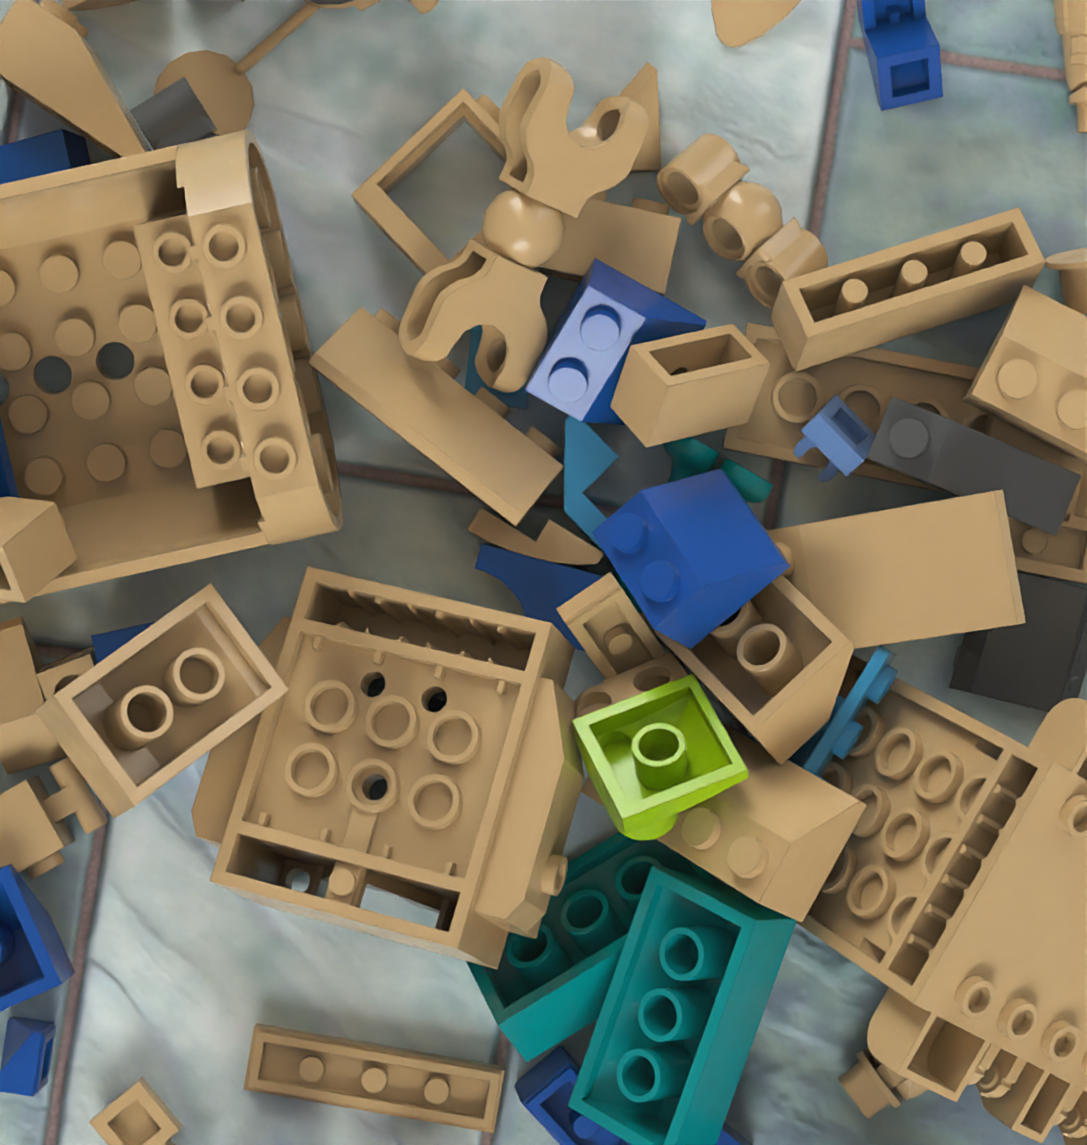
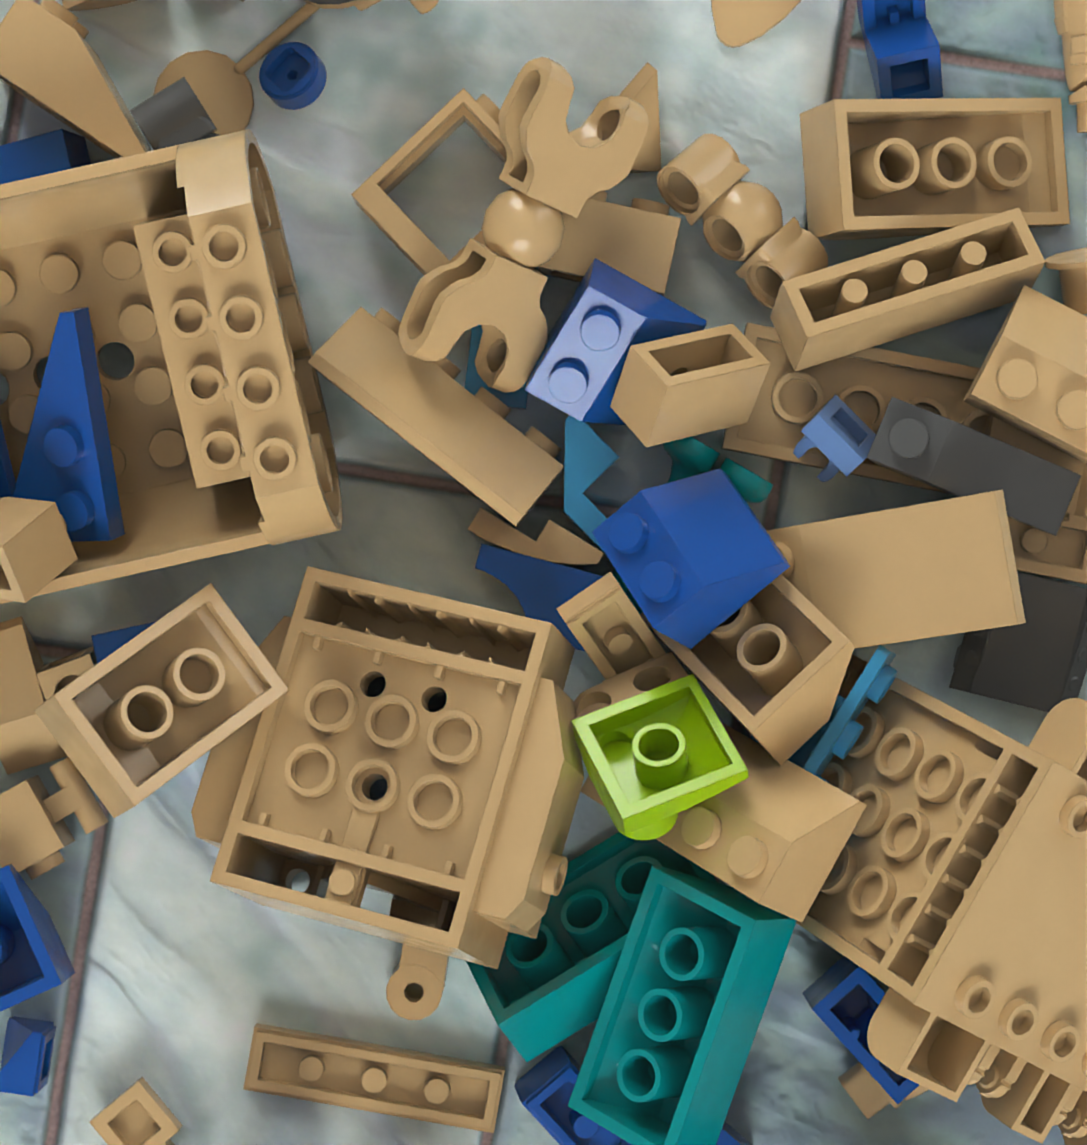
(69, 439): none -> blue wing
(293, 75): none -> blue tile
(421, 974): none -> tan leg
(846, 1002): none -> blue arch
(931, 164): none -> tan slope

